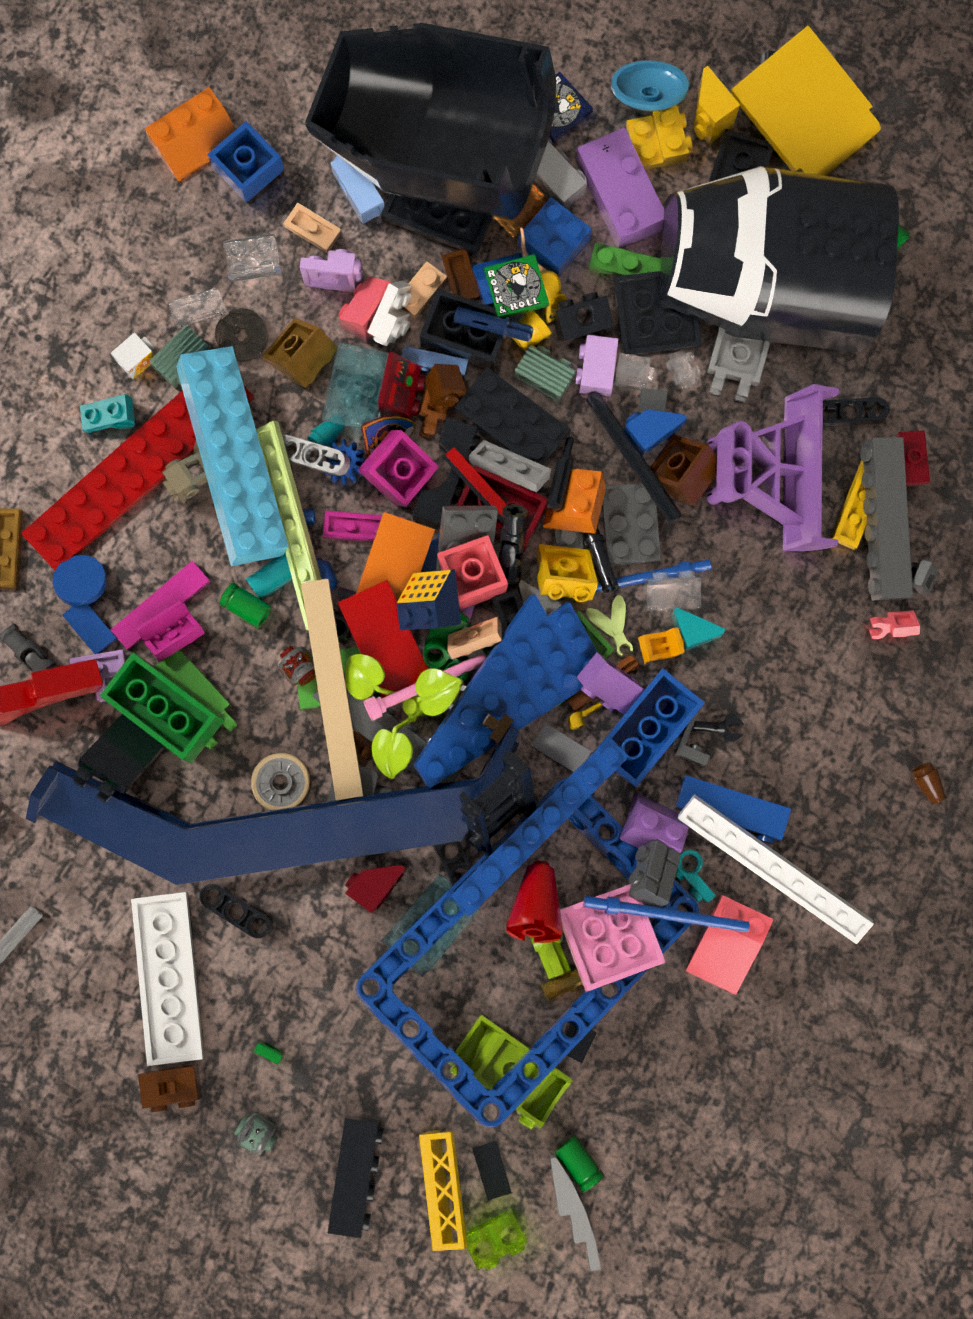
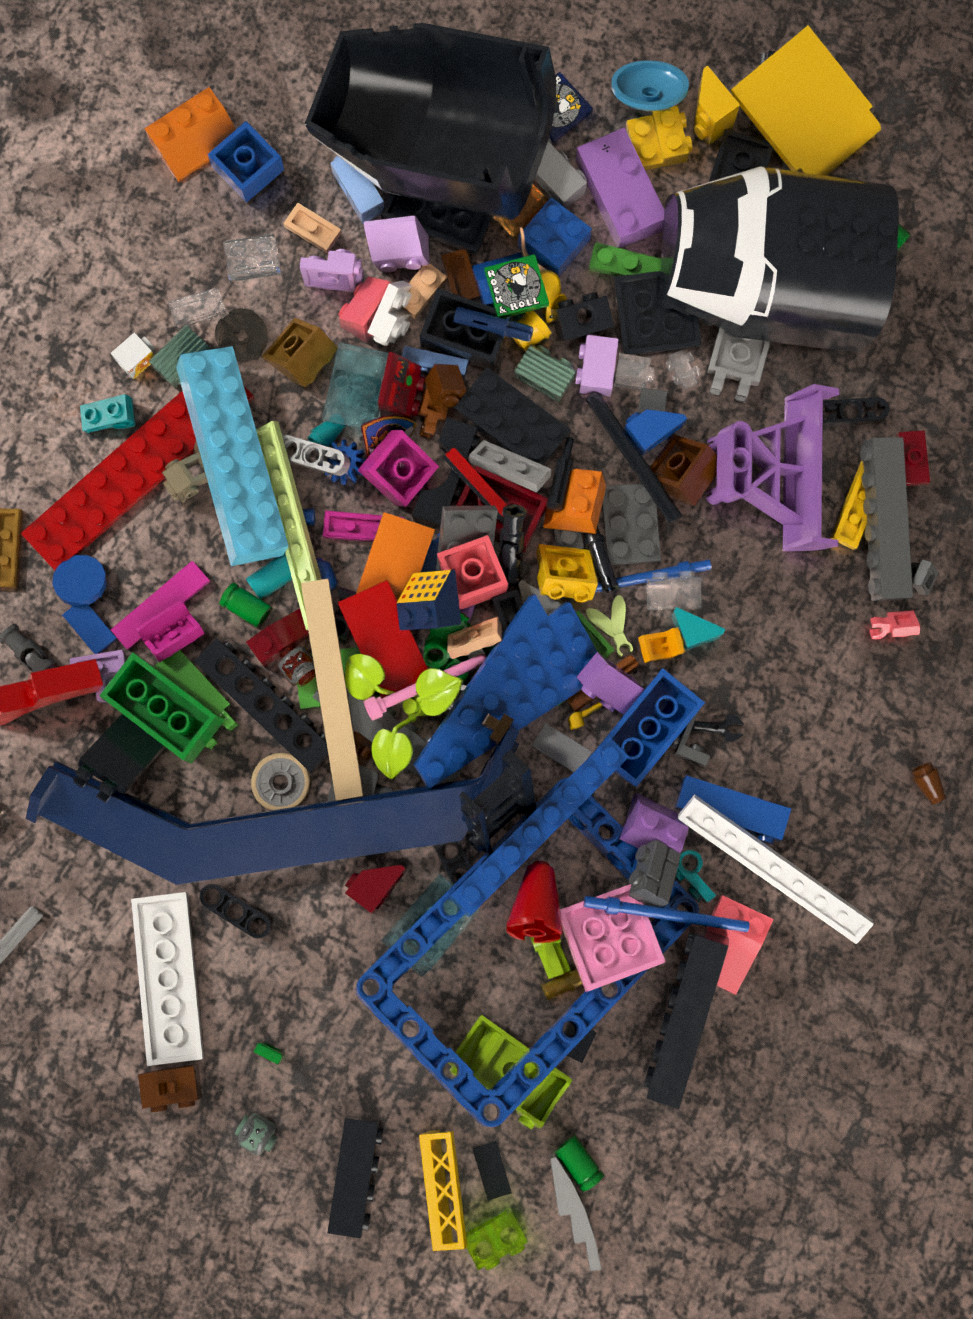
(211, 662): none -> black brick
(278, 636): none -> dark red slope
(397, 243): none -> lavender slope
(687, 1019): none -> black brick

